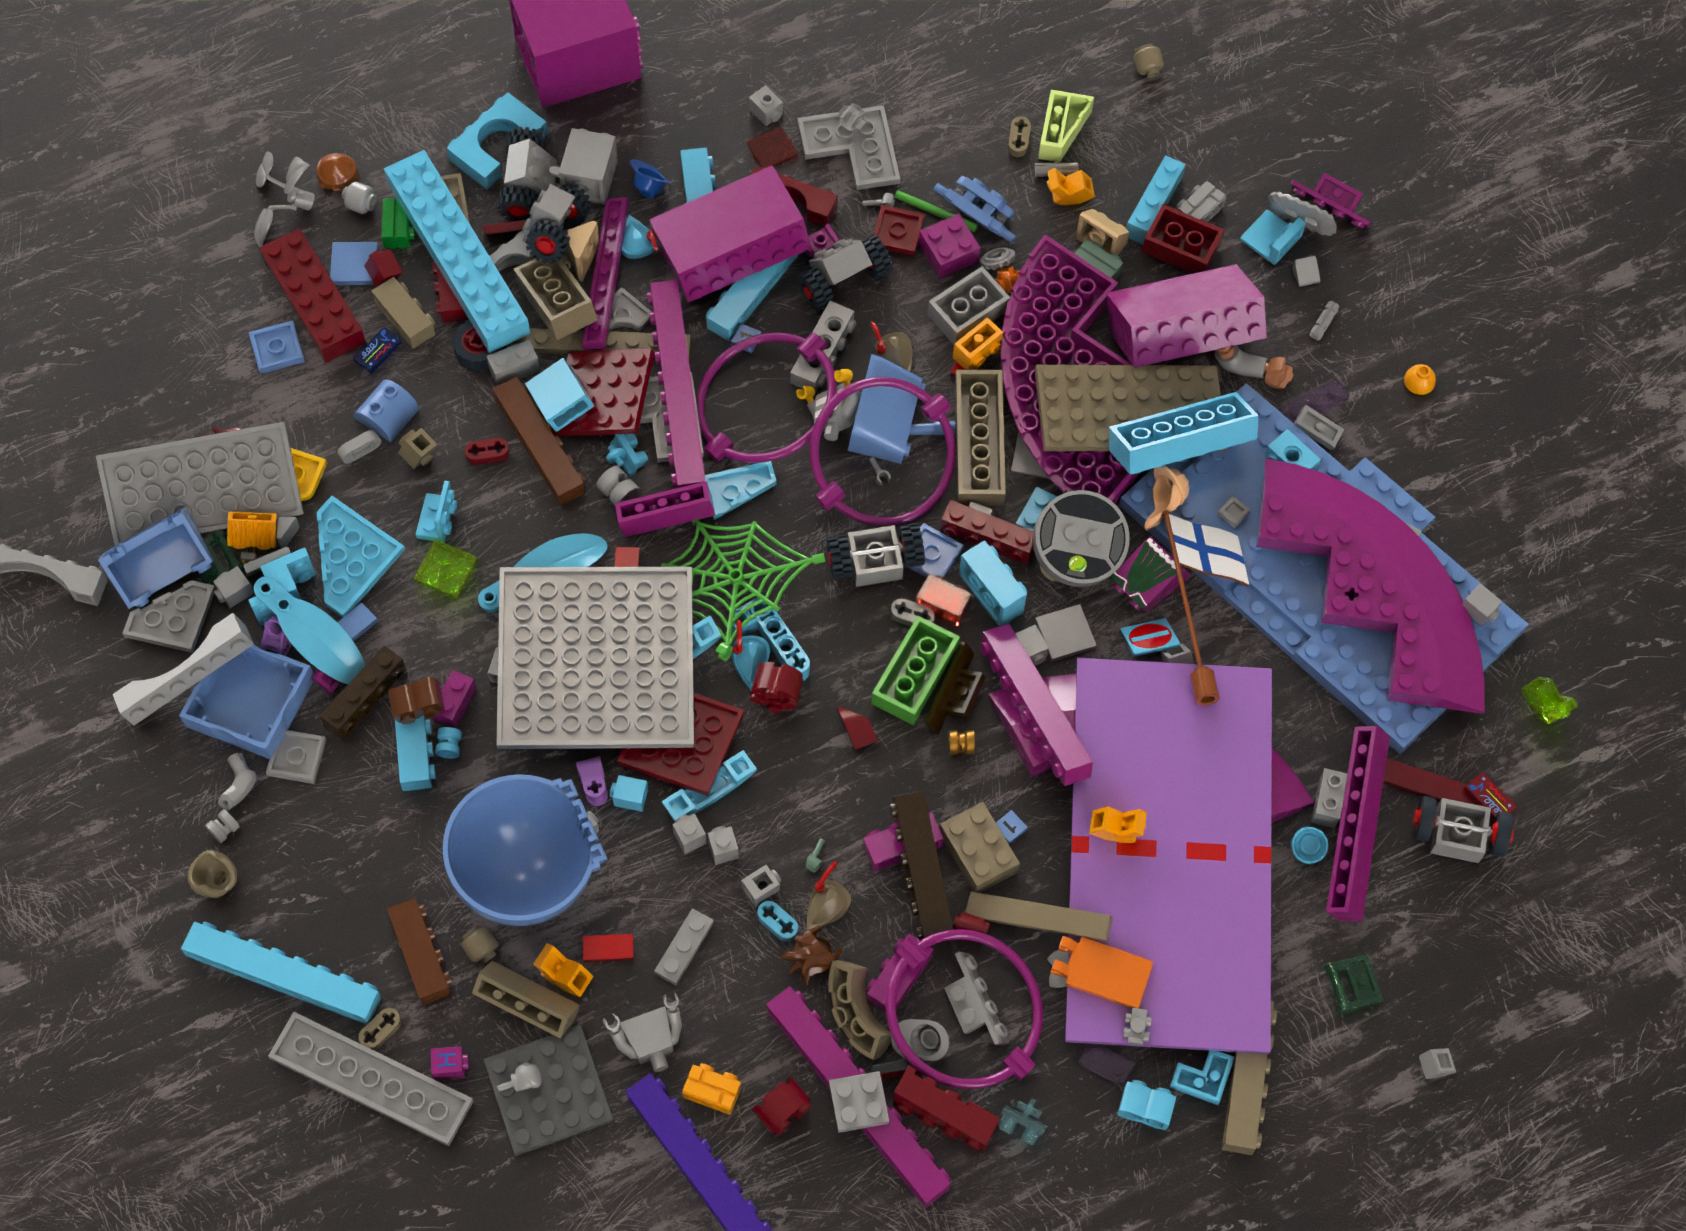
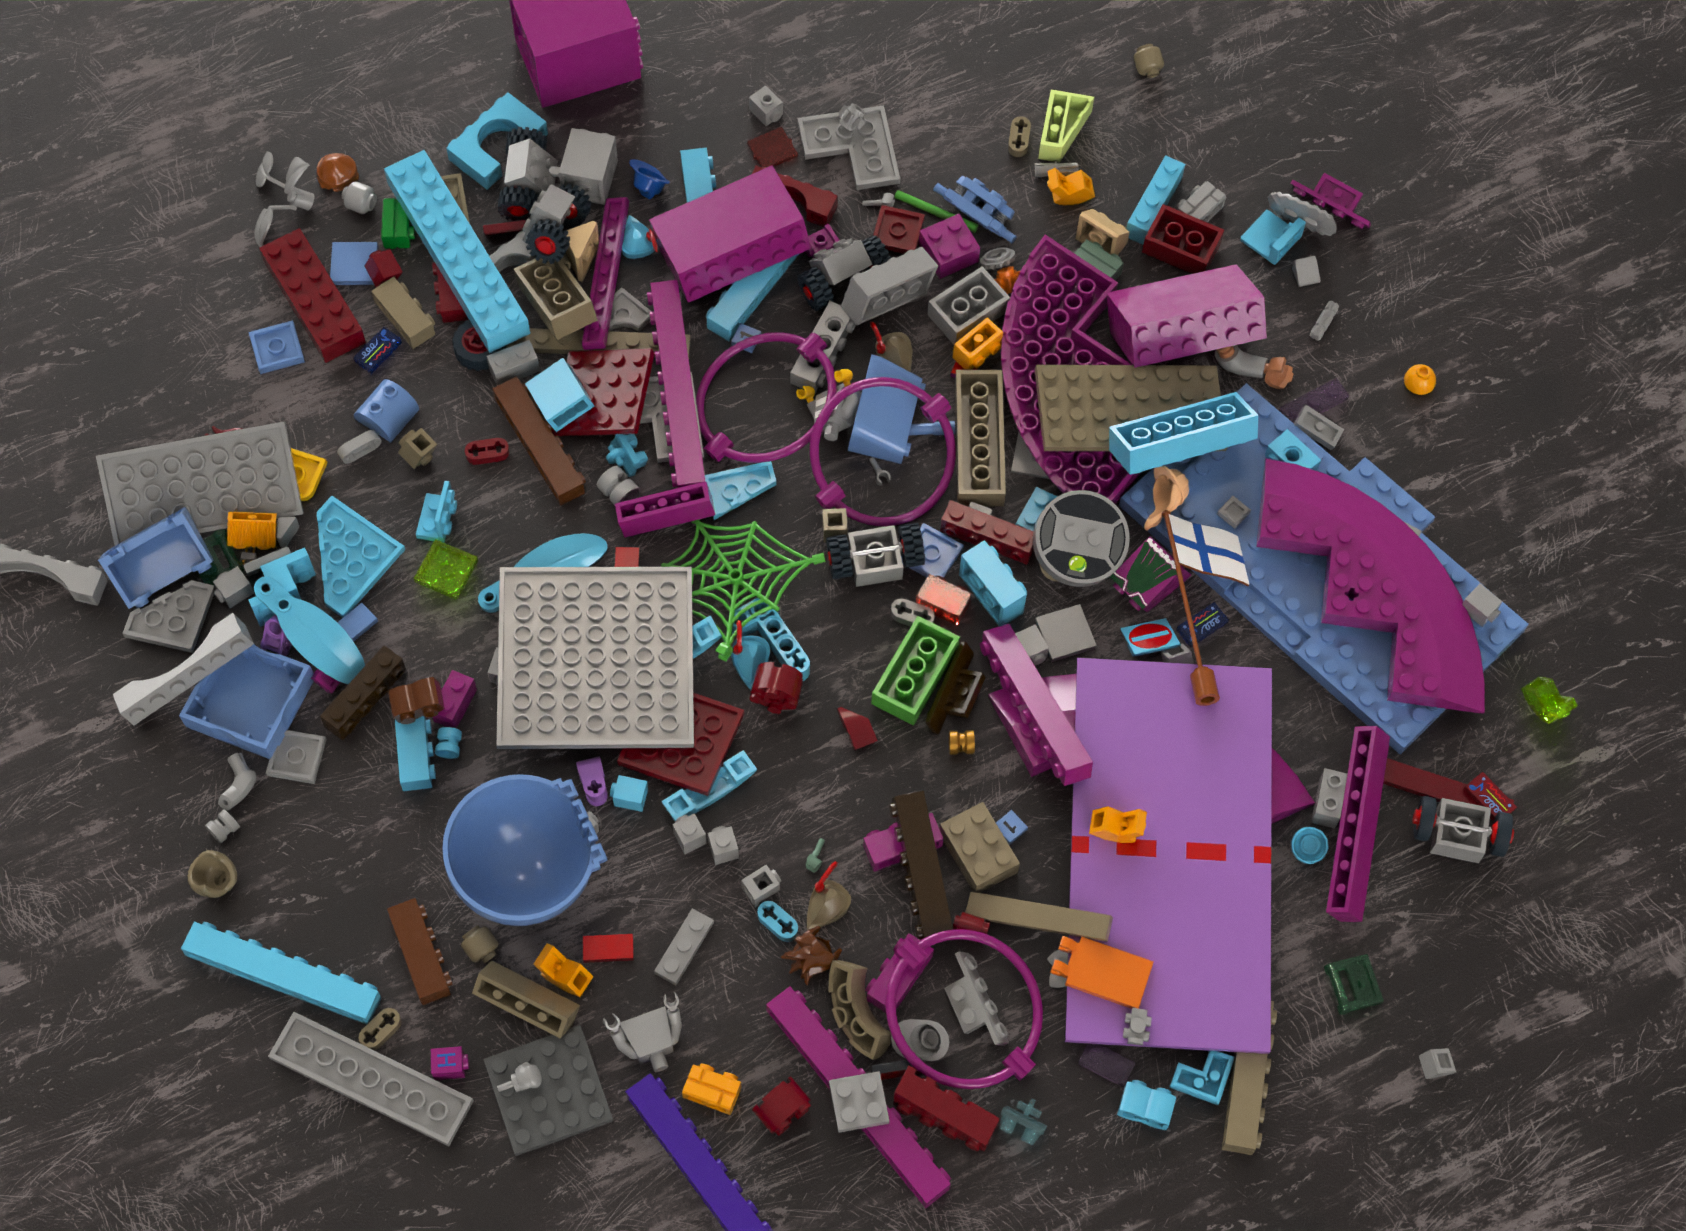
(834, 522): none -> dark tan brick
(889, 285): none -> light grey brick
(1204, 622): none -> clear blue tile

